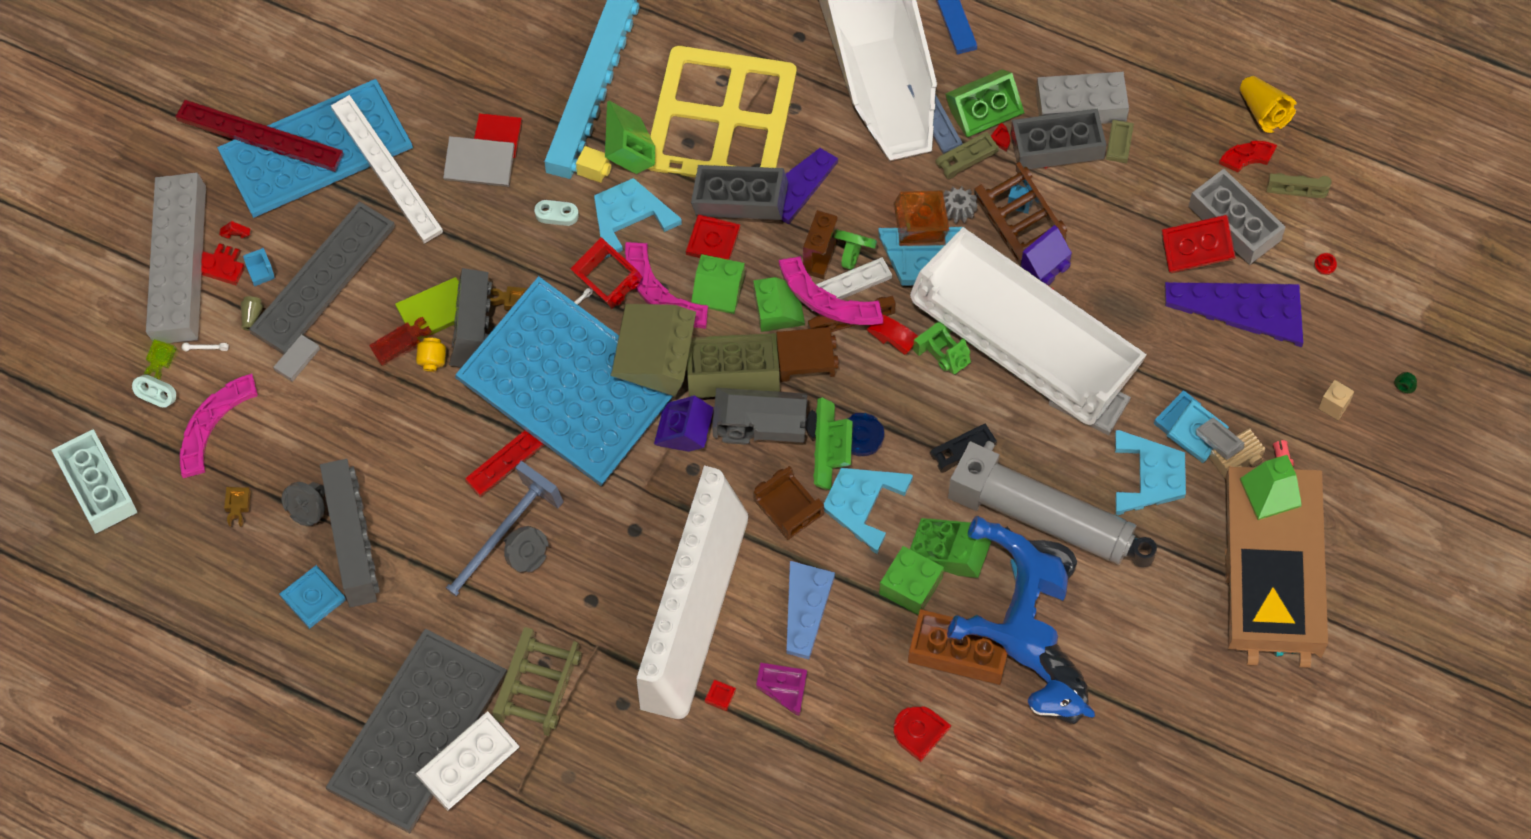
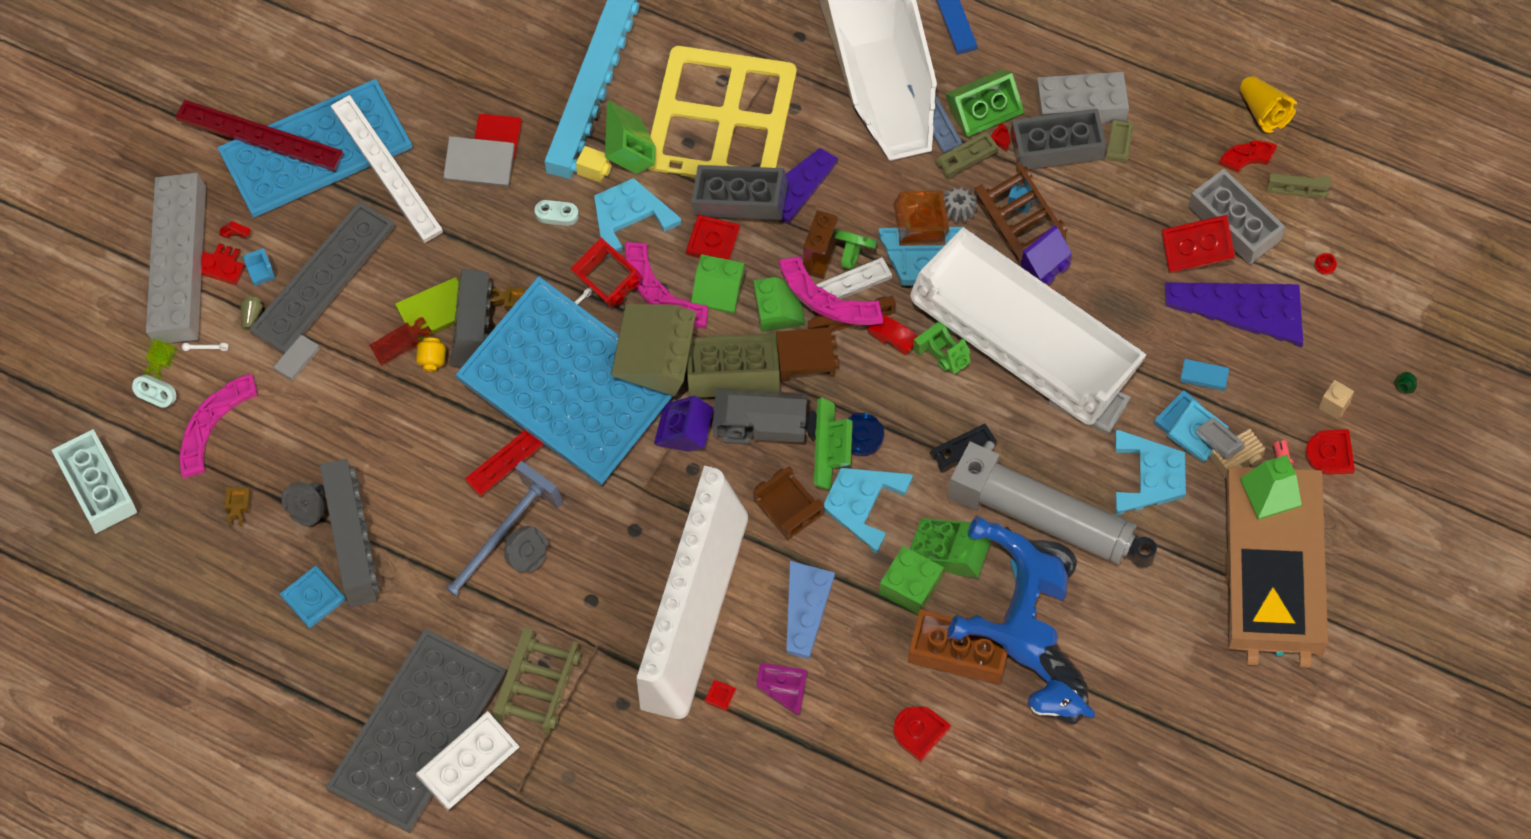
(1204, 374): none -> dark azure tile
(1331, 452): none -> red tile

